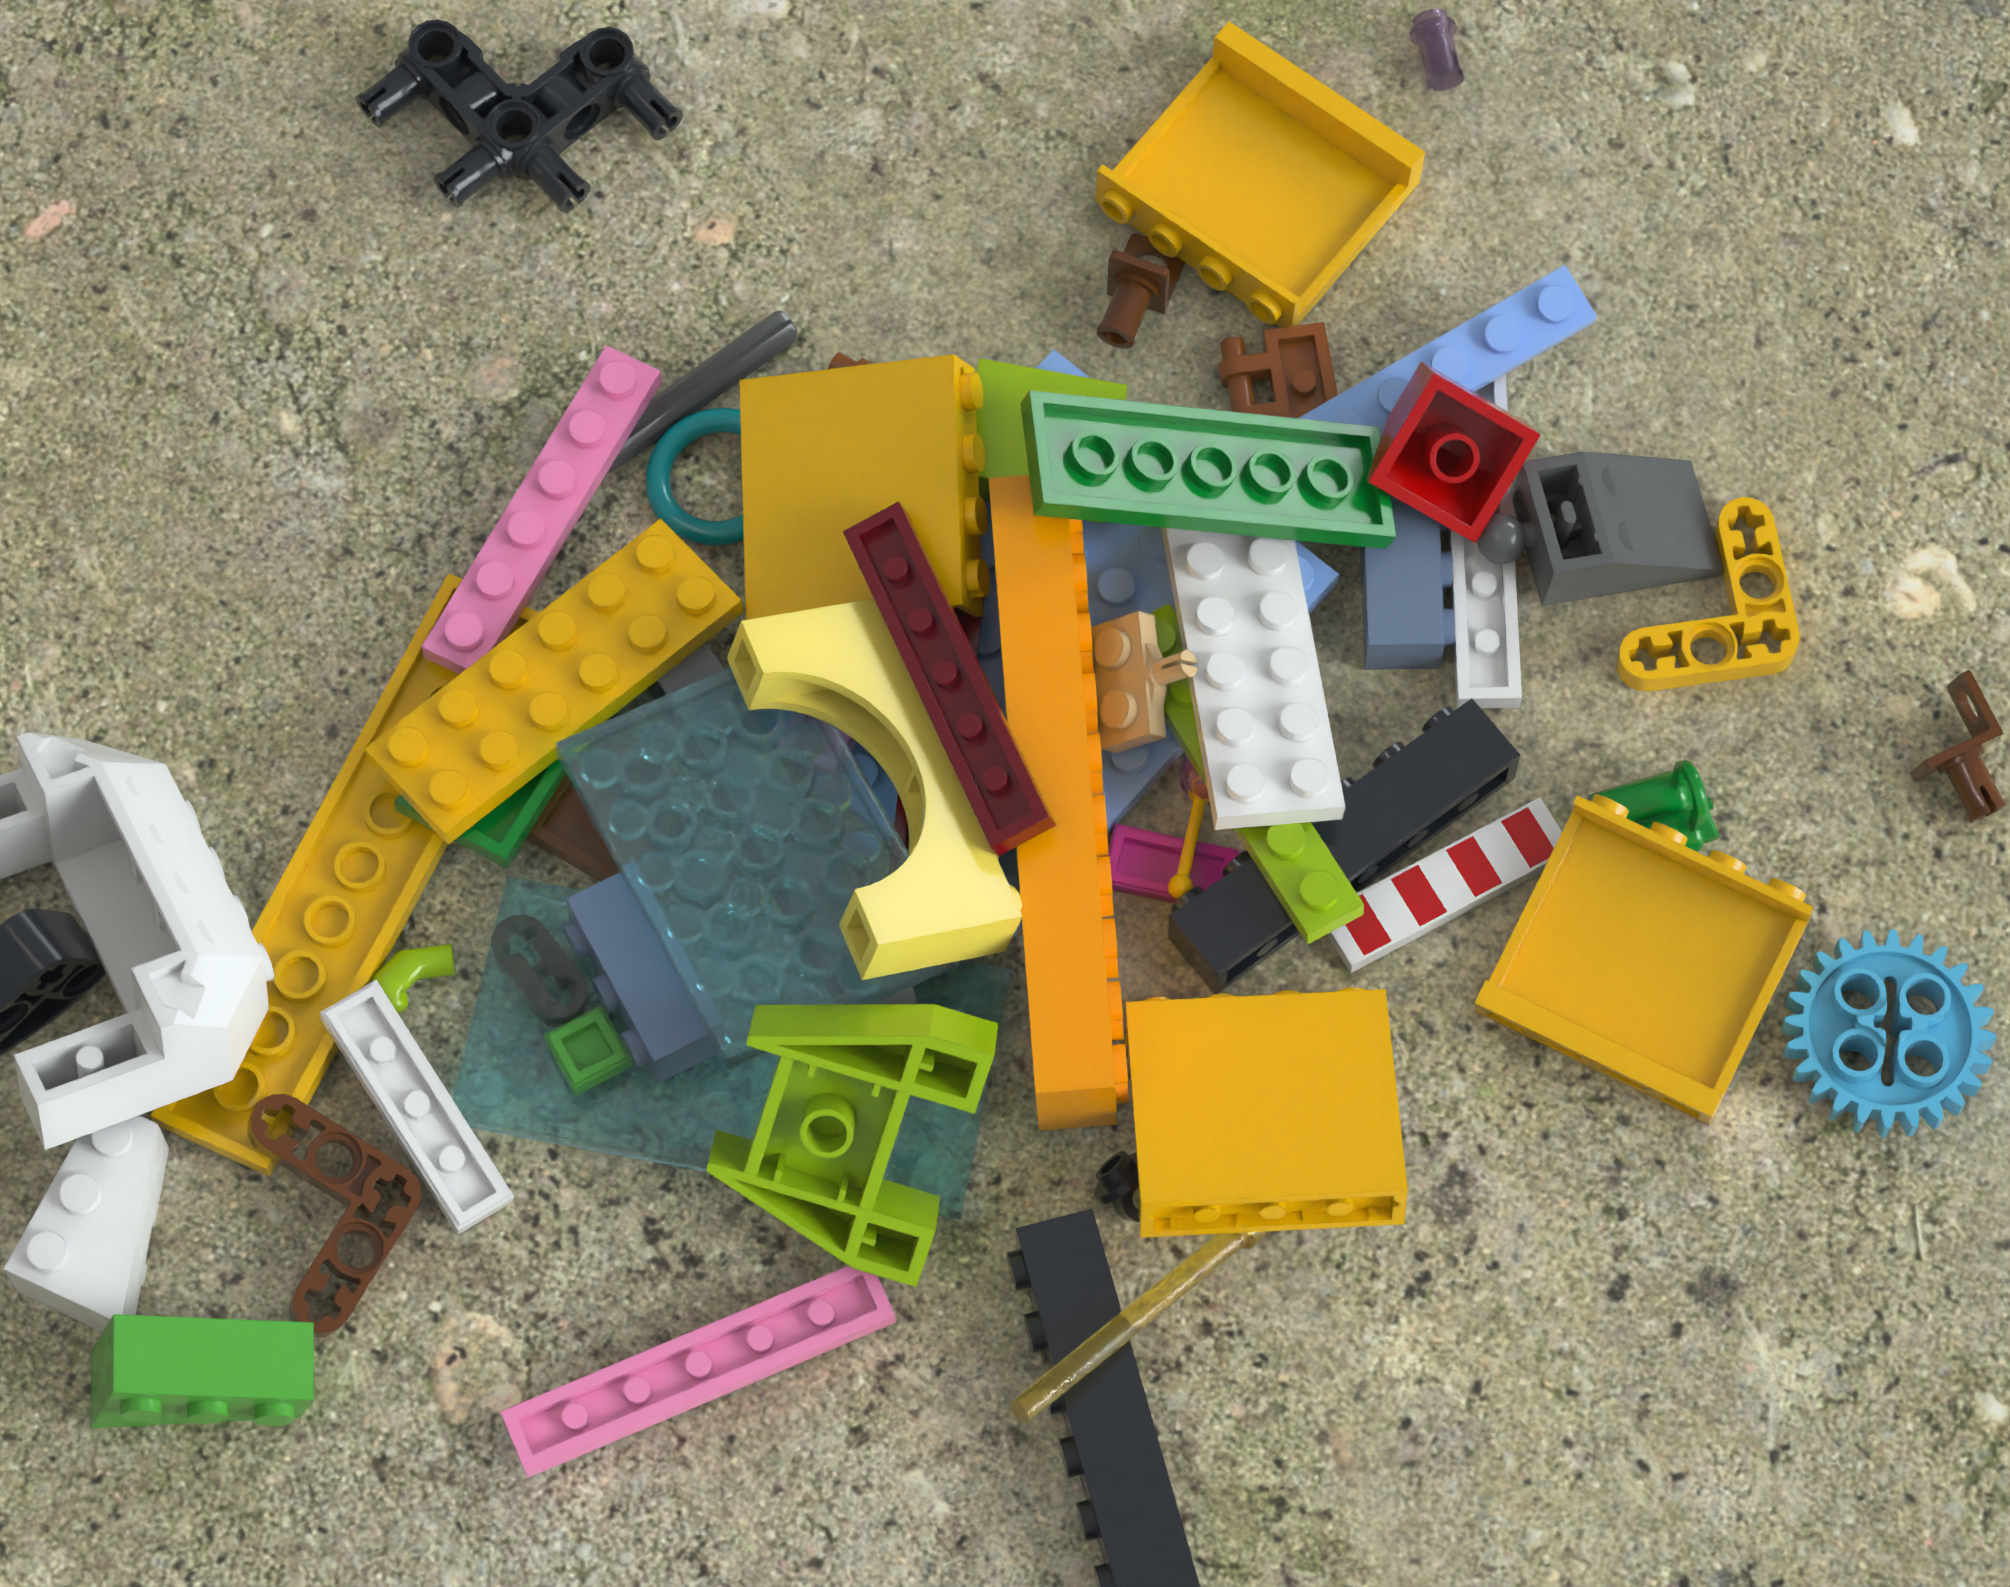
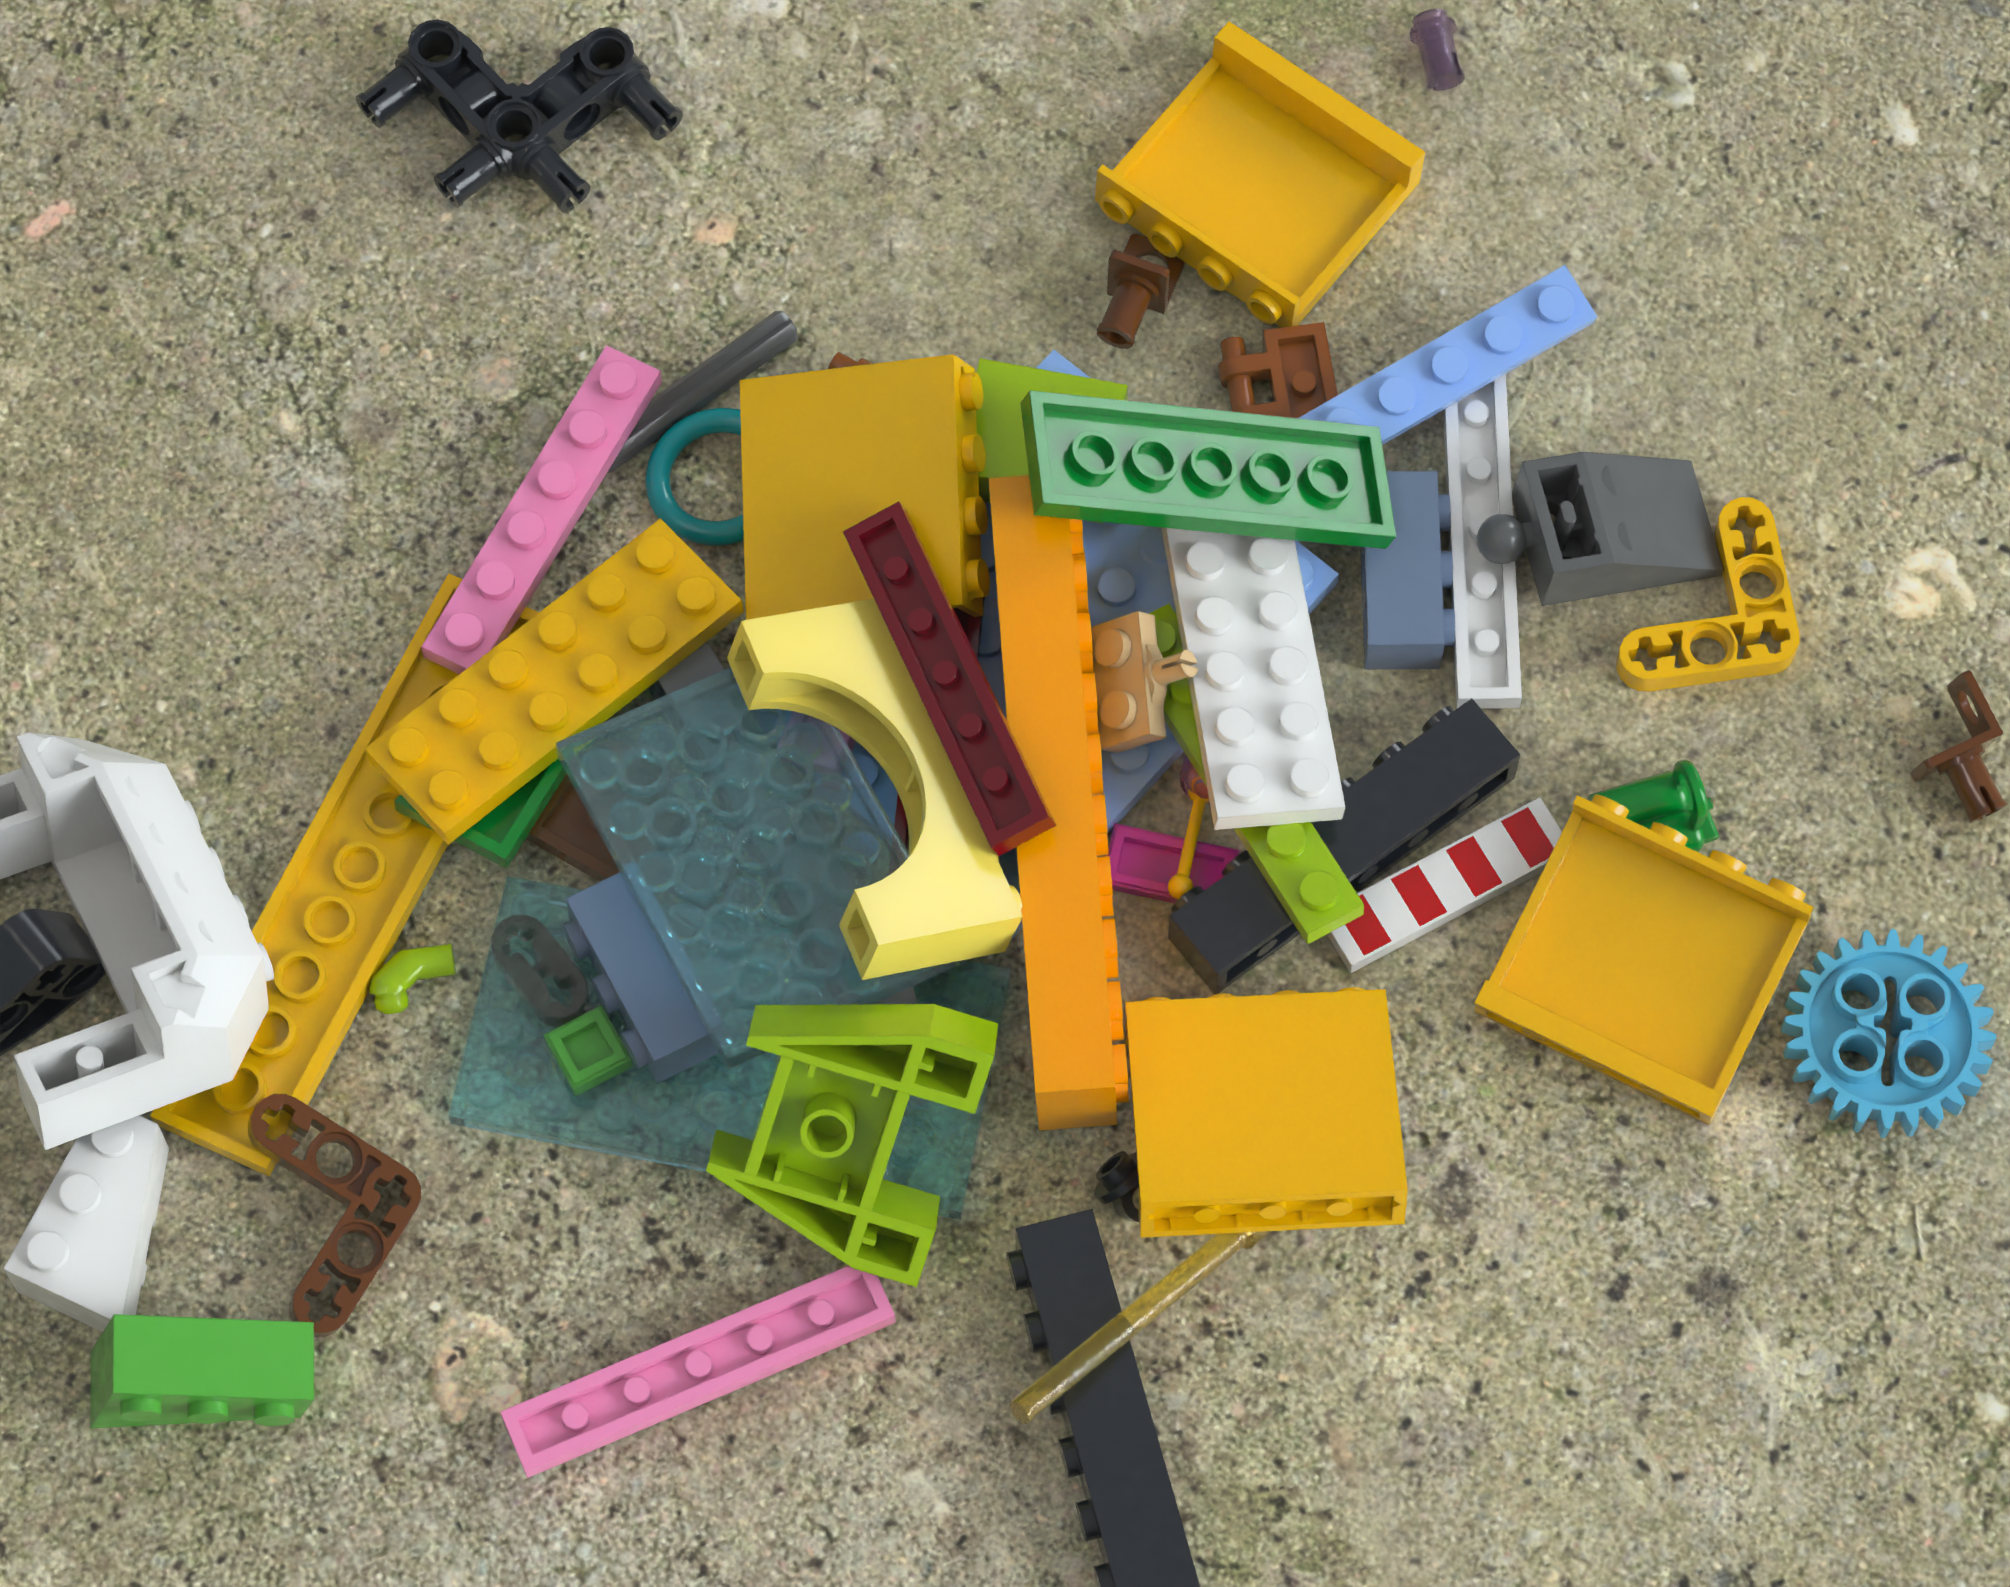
(416, 1107): white tile -> none
(1450, 452): red slope -> none

